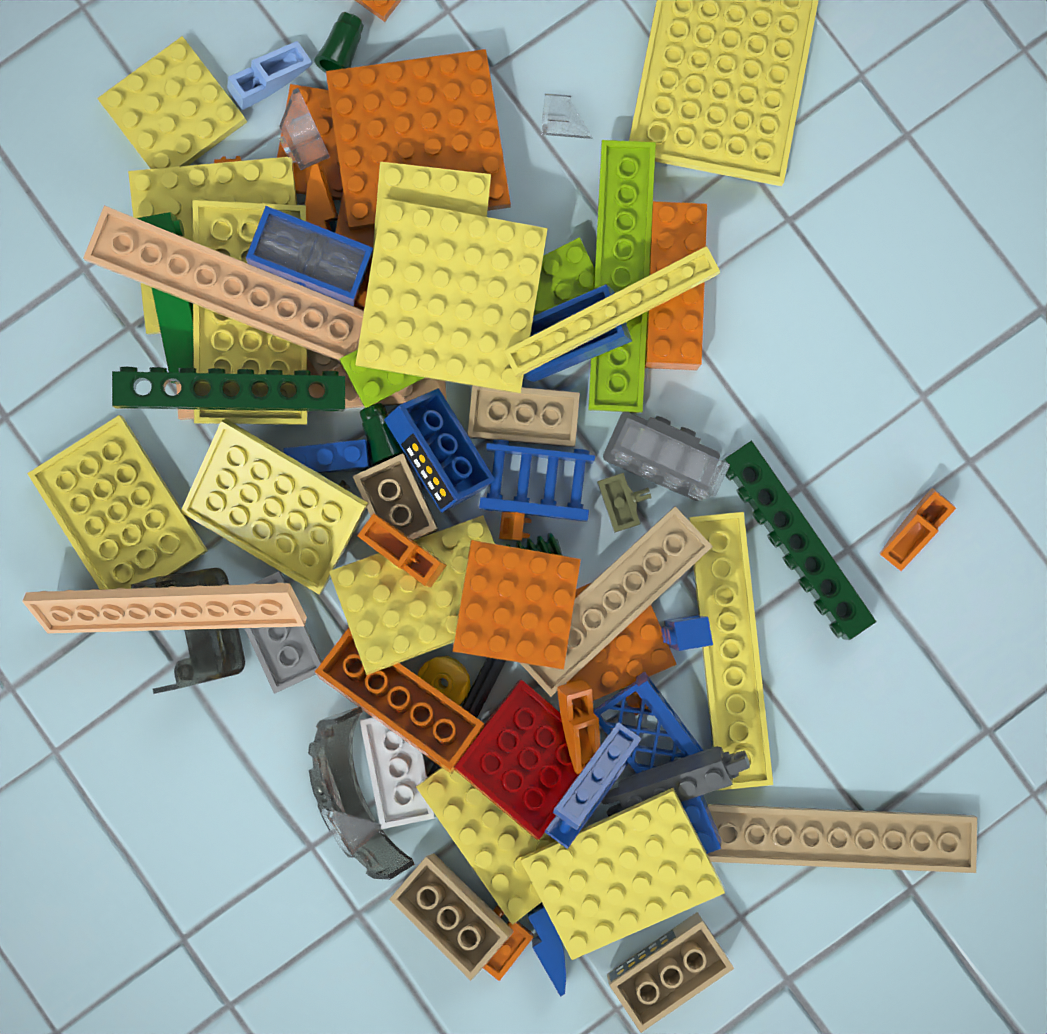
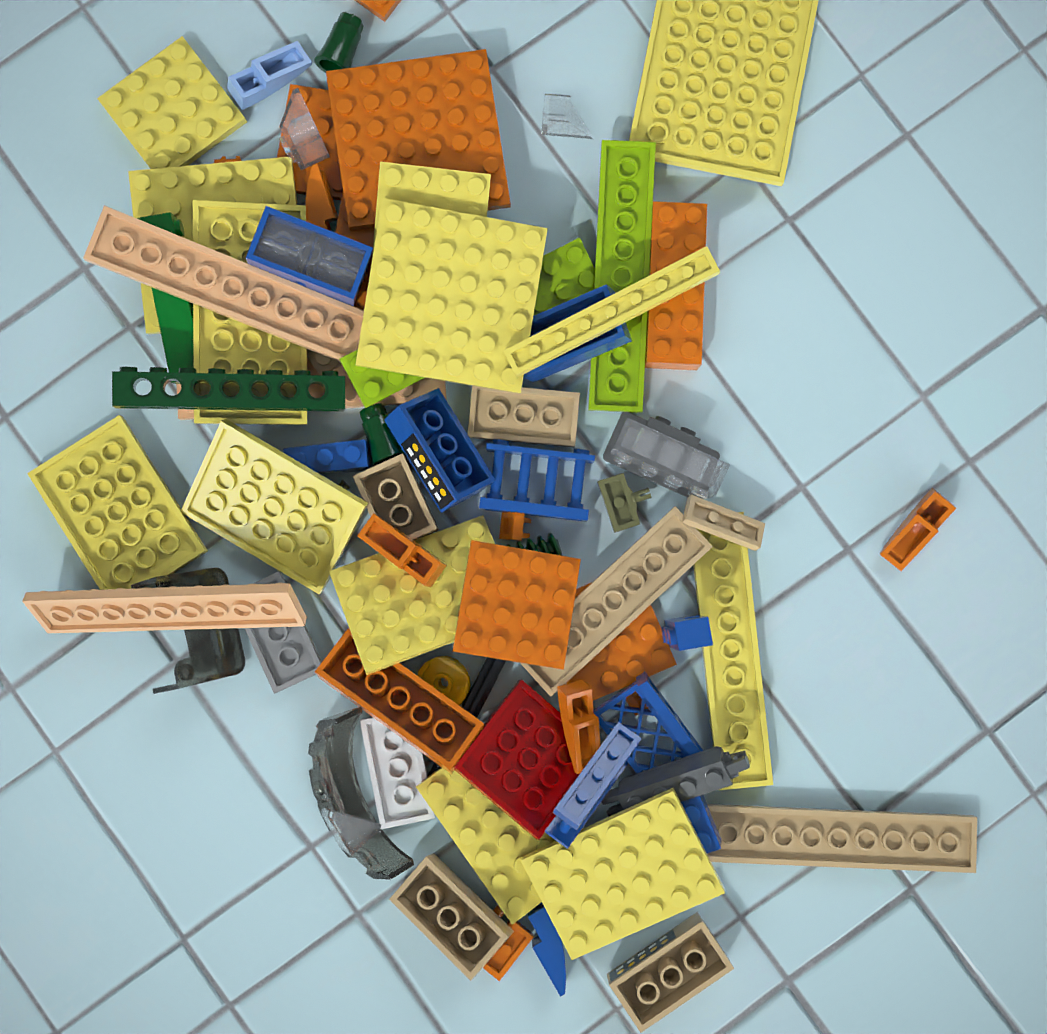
(723, 522): none -> tan plate
(857, 616): dark green brick -> none

